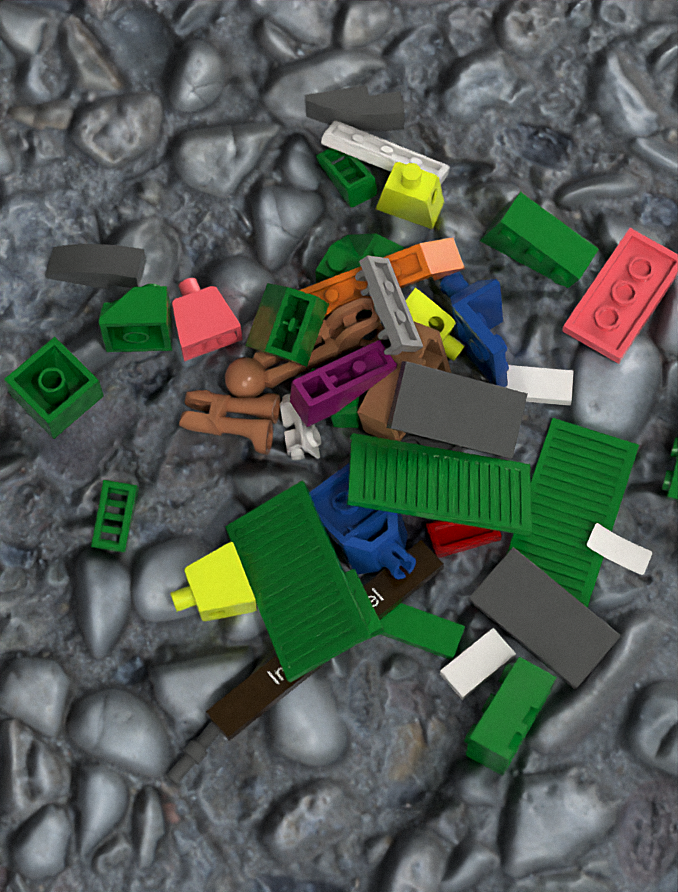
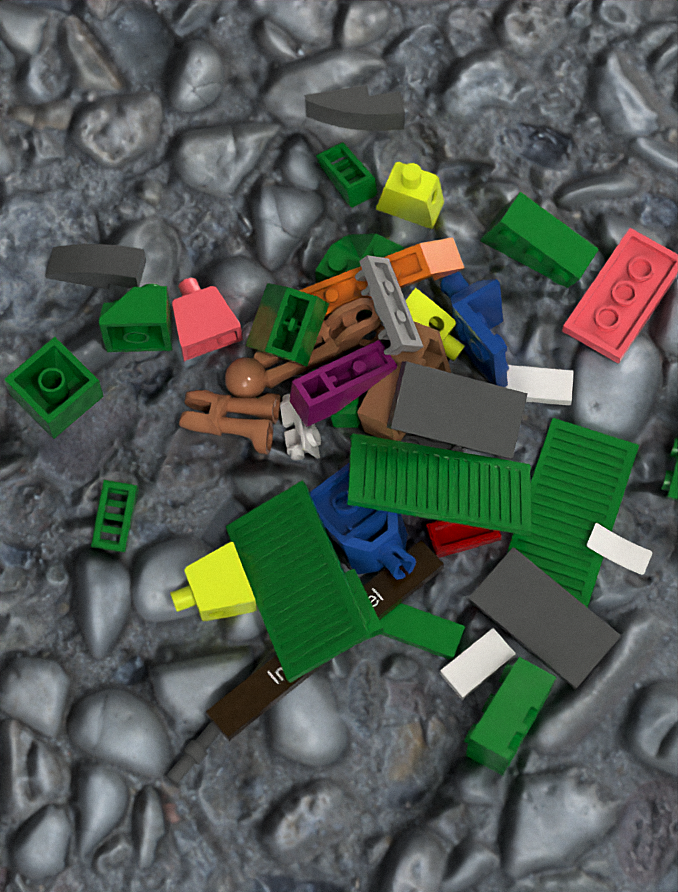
(376, 150): white tile -> none

